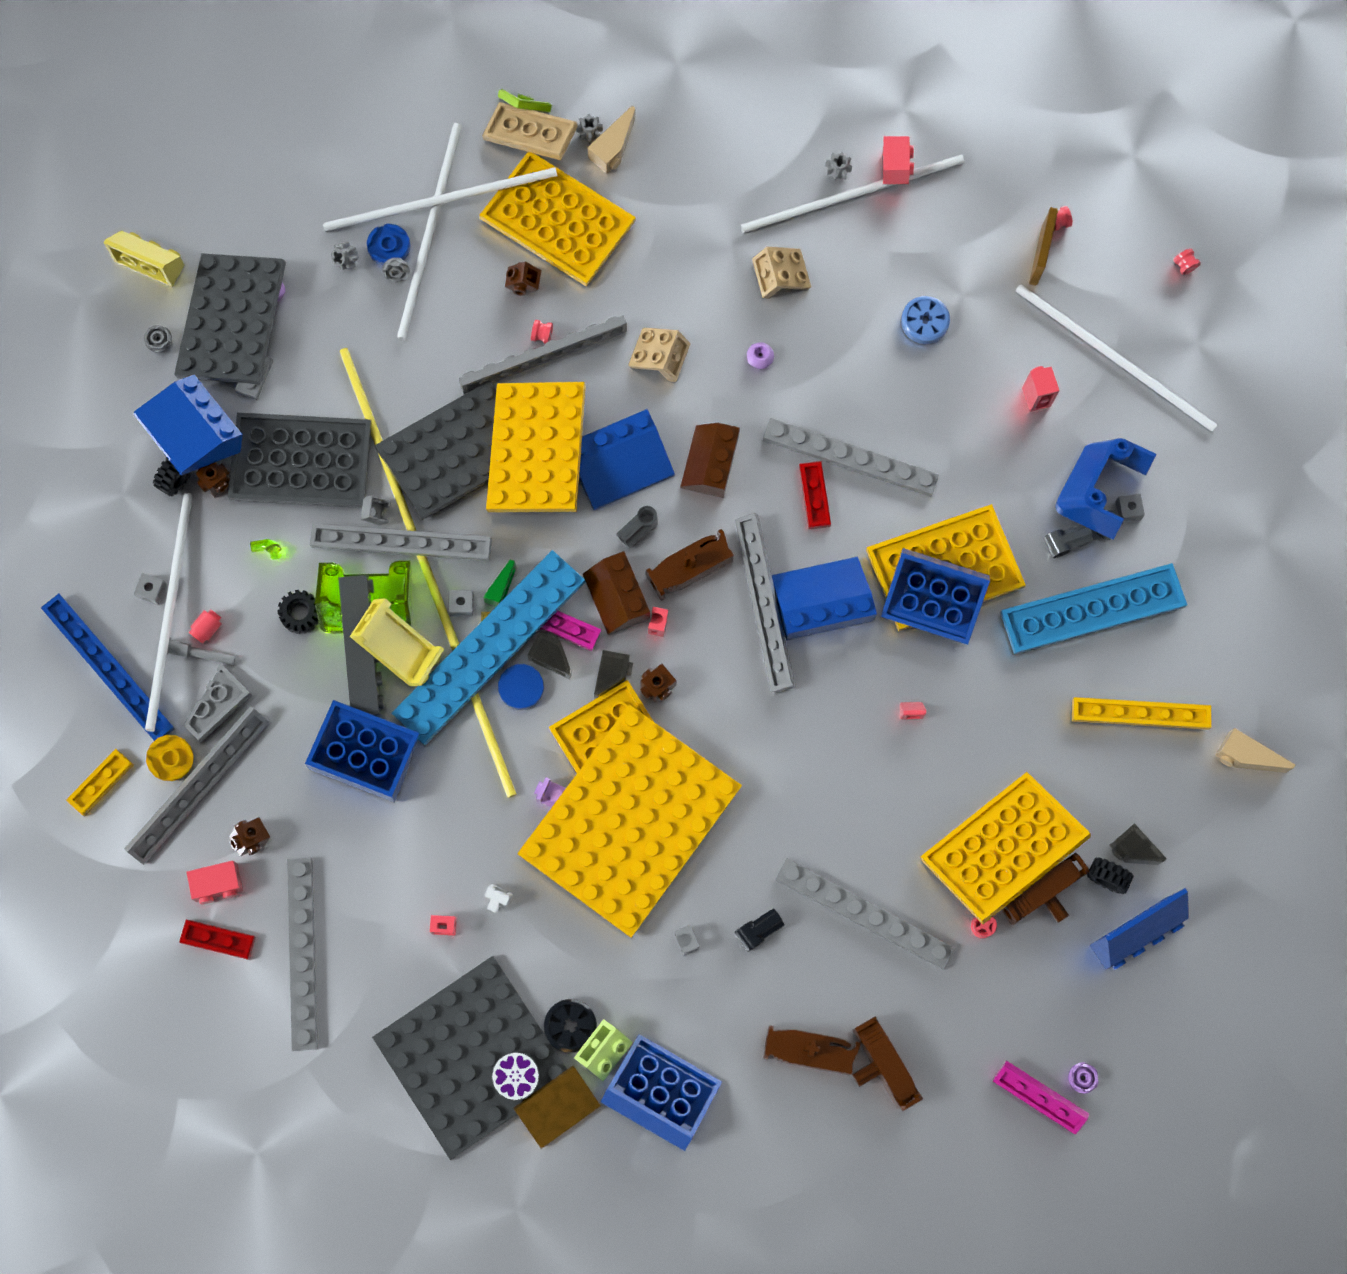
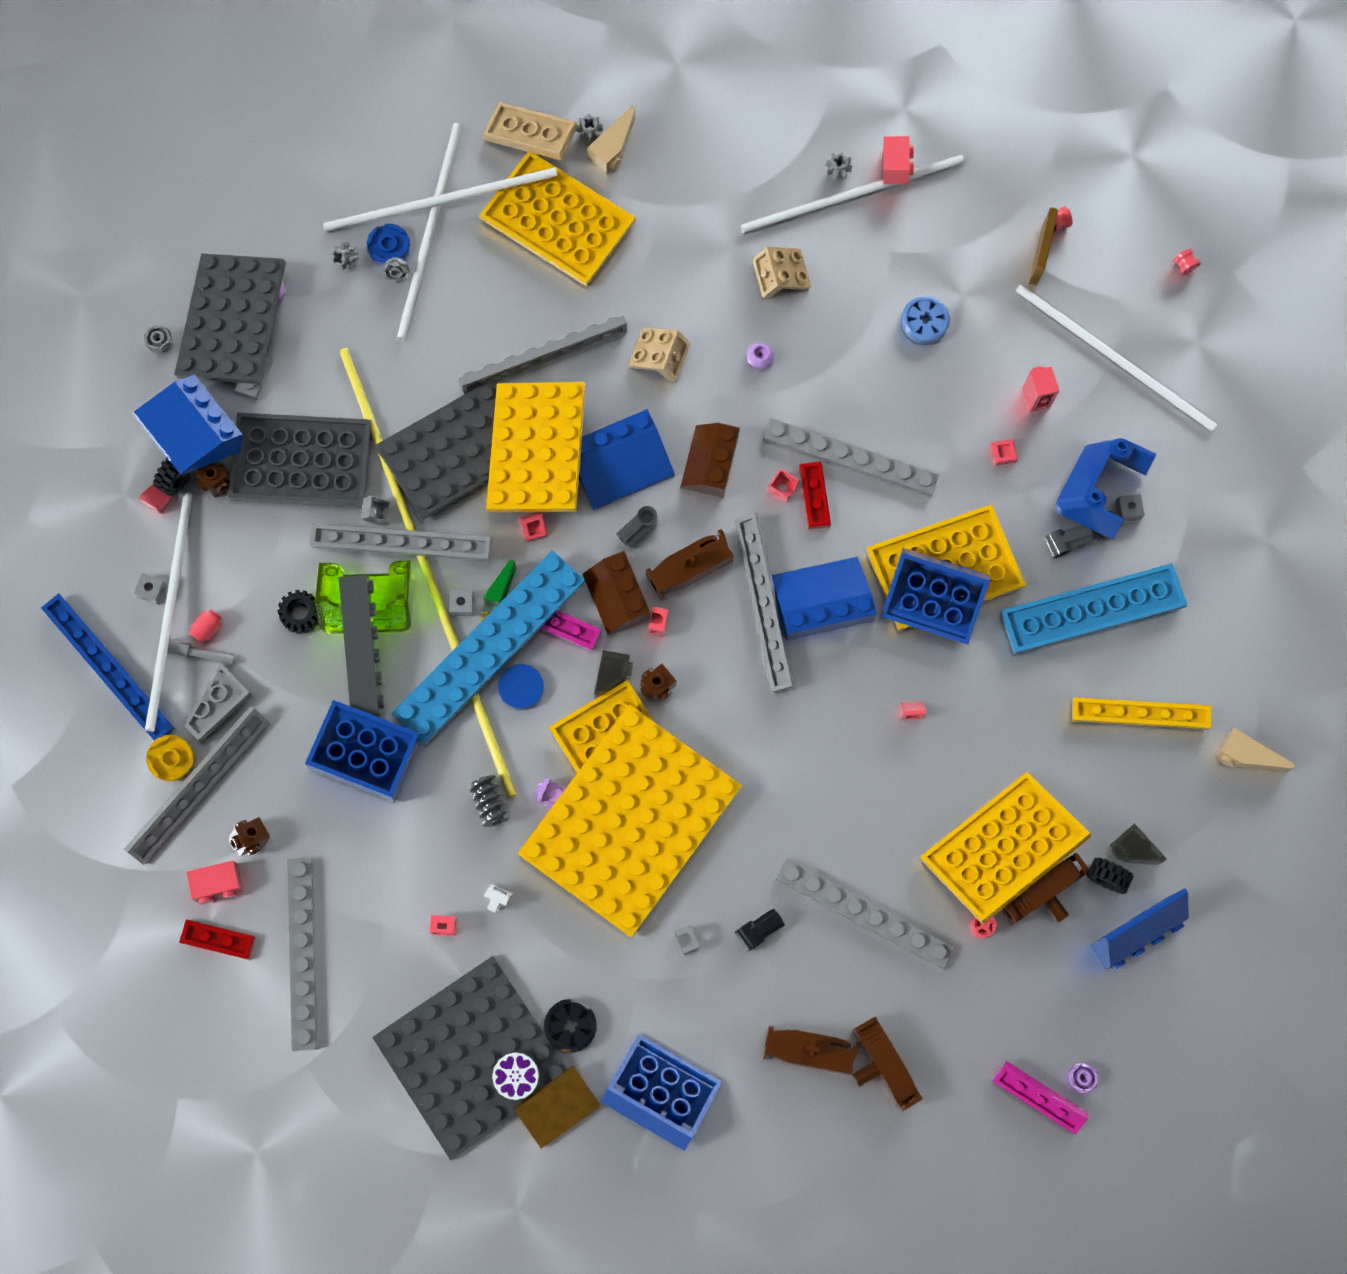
(100, 782): yellow tile -> none
(145, 257): light yellow slope -> none
(154, 498): none -> coral slope
(267, 545): clear neon green arm -> none
(396, 643): light yellow panel -> none
(488, 801): none -> dark grey piece
(523, 278): reddish brown brick -> none
(524, 102): lime tile -> none
(533, 525): none -> coral slope
(541, 331): coral wheel -> none
(549, 654): clear smoke slope -> none
(604, 1050): yellowish green brick -> none
(782, 478): none -> coral piece
(1004, 452): none -> coral tile

